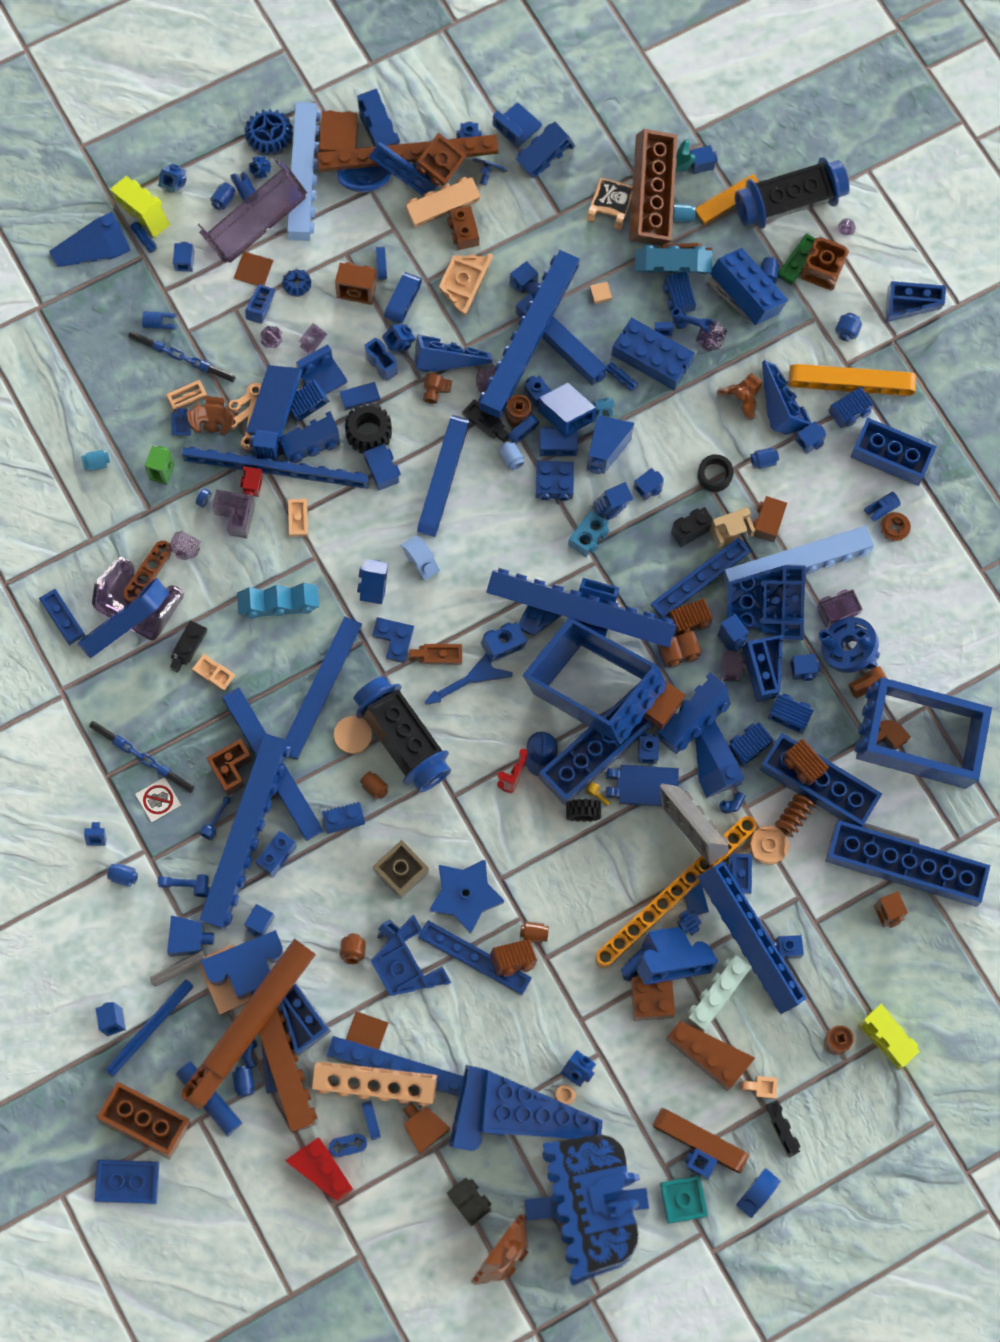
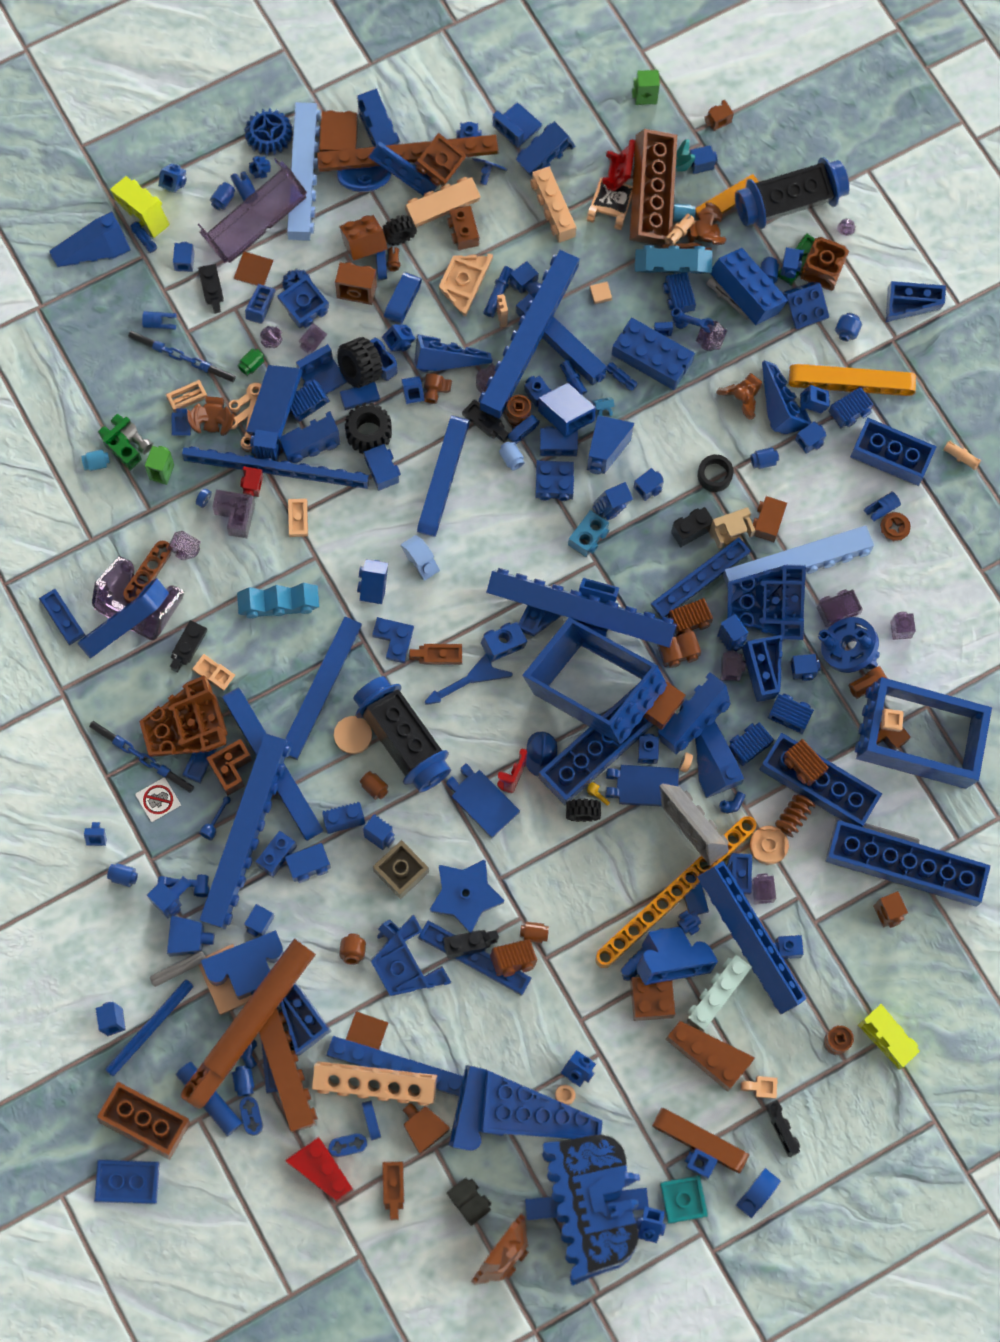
(119, 441): none -> green hips
(167, 899): none -> blue brick
(186, 722): none -> dark orange wedge
(197, 766): none -> blue tile
(211, 286): none -> black hinge
(251, 361): none -> green brick
(255, 1114): none -> blue beam
(304, 302): none -> blue plate
(308, 863): none -> blue brick
(359, 362): none -> black tyre
(363, 237): none -> dark orange brick
(379, 832): none -> blue brick
(393, 260): none -> dark orange pin
(393, 1188): none -> dark orange hinge
(399, 230): none -> black tyre
(412, 389): none -> blue brick
(469, 943): none -> black hinge
(482, 801): none -> blue tile
(501, 285): none -> blue axle
(502, 310): none -> light nougat tile
(553, 204): none -> light nougat brick
(572, 377): none -> blue pin
(620, 167): none -> red piece
(646, 87): none -> bright green brick
(651, 1224): none -> blue brick
(679, 230): none -> light nougat pin
(686, 762): none -> light nougat tile
(704, 228): none -> dark orange animal
(719, 116): none -> dark orange brick
(763, 889): none -> clear purple brick
(791, 262): none -> blue brick
(807, 304): none -> blue bracket
(814, 399): none -> blue brick
(892, 720): none -> light nougat tile
(903, 626): none -> clear purple brick
(962, 455): none -> light nougat pin

